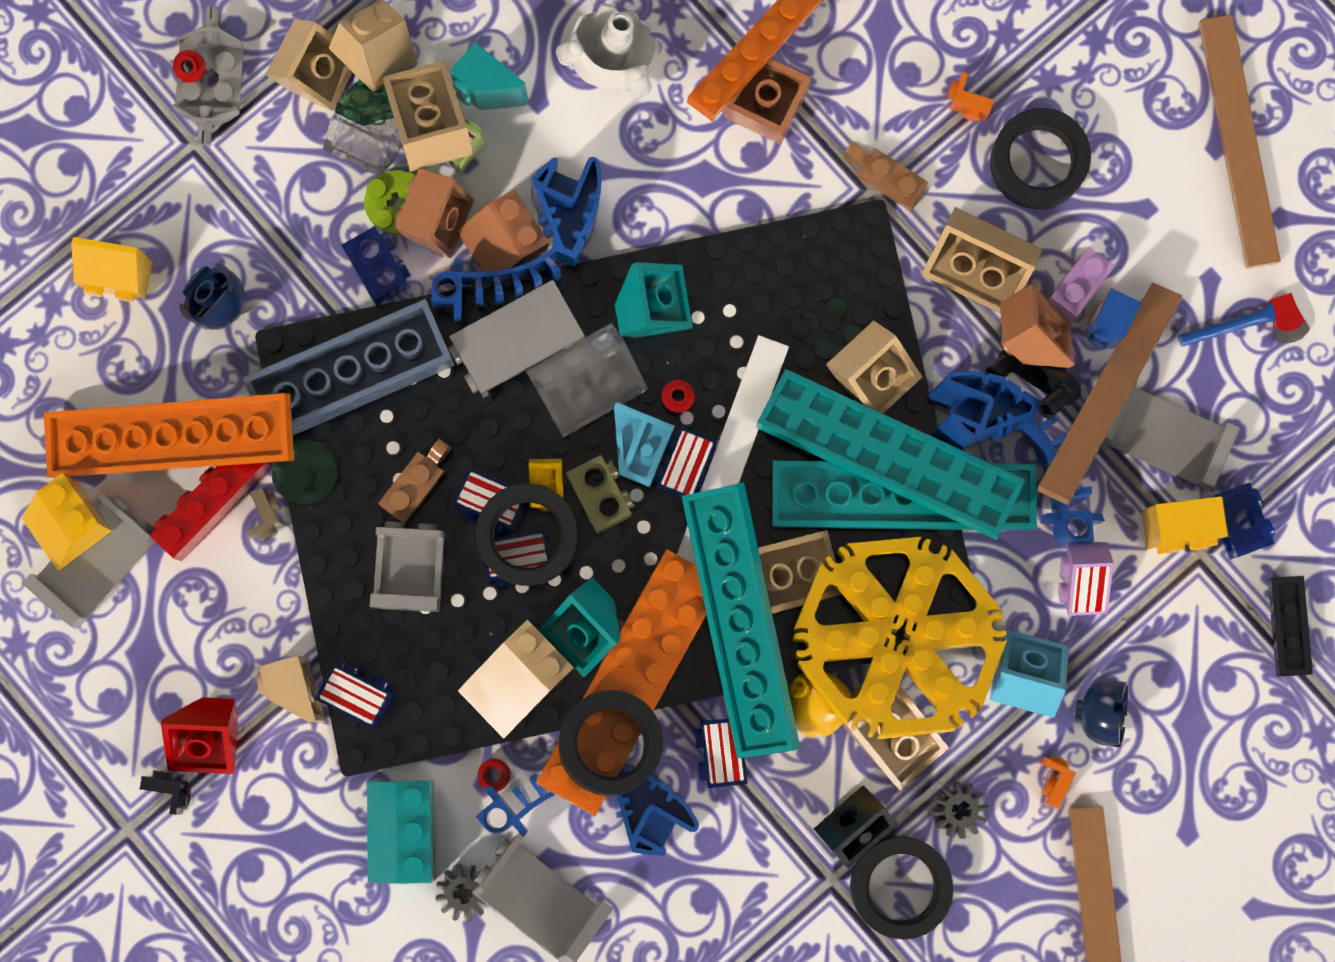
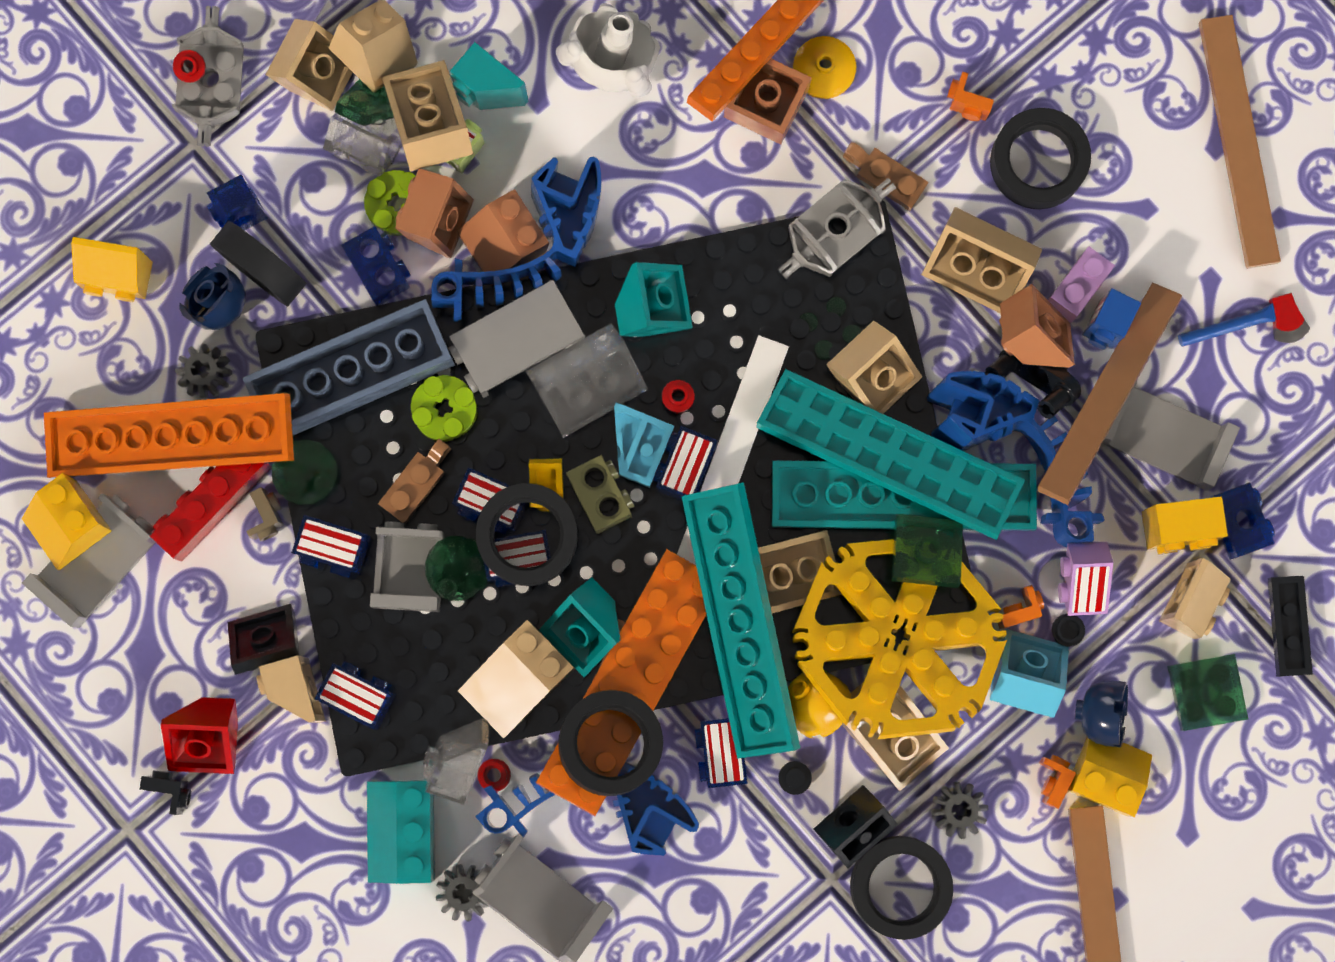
(190, 371): none -> dark grey gear
(236, 203): none -> clear blue brick
(258, 263): none -> black tyre
(262, 638): none -> black plate
(330, 545): none -> brick
(435, 391): none -> lime plate
(455, 568): none -> clear green dish
(455, 761): none -> clear slope
(794, 777): none -> black plate
(821, 249): none -> light grey plate
(830, 81): none -> yellow dish
(927, 551): none -> clear green plate
(1017, 614): none -> orange bracket
(1068, 630): none -> black plate
(1112, 776): none -> yellow slope
(1196, 599): none -> tan slope
(1207, 692): none -> clear green plate

